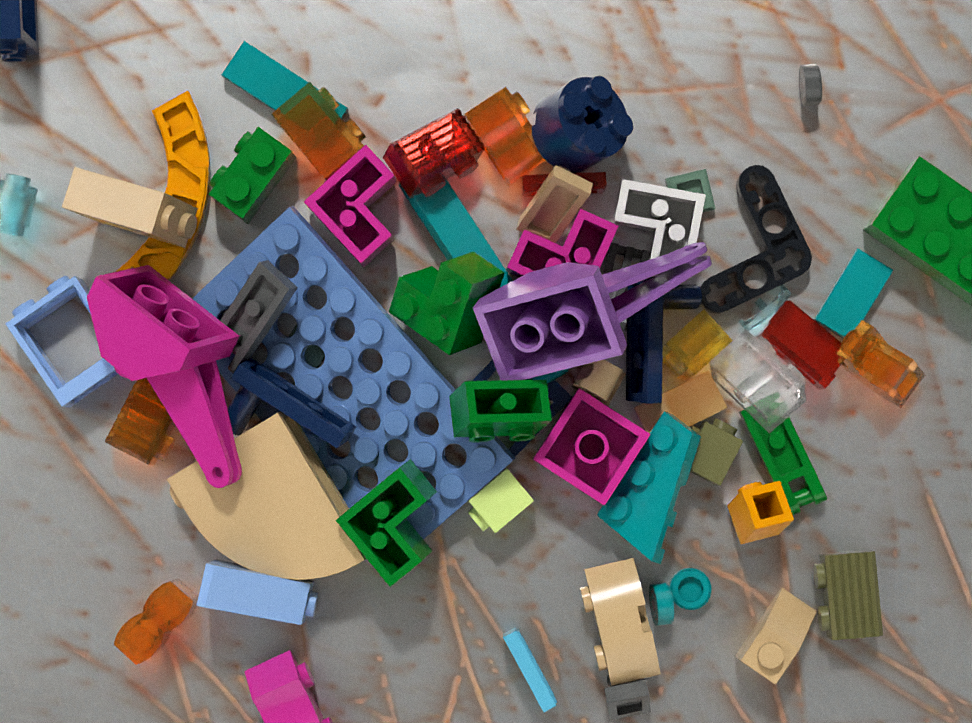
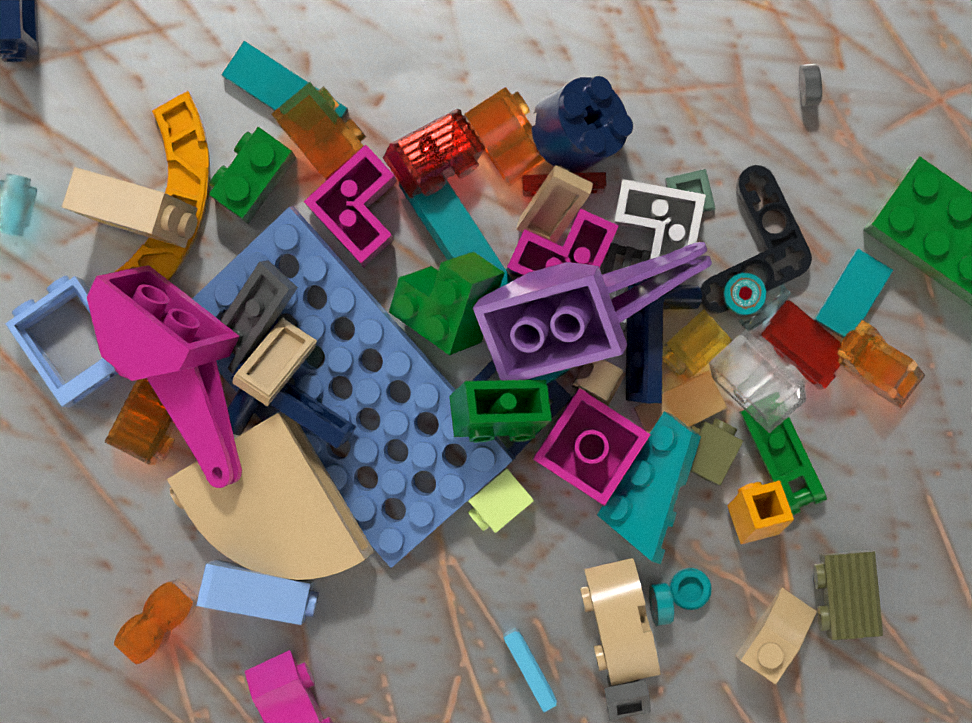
(274, 361): none -> tan tile
(380, 524): green brick -> none
(744, 294): none -> teal tile

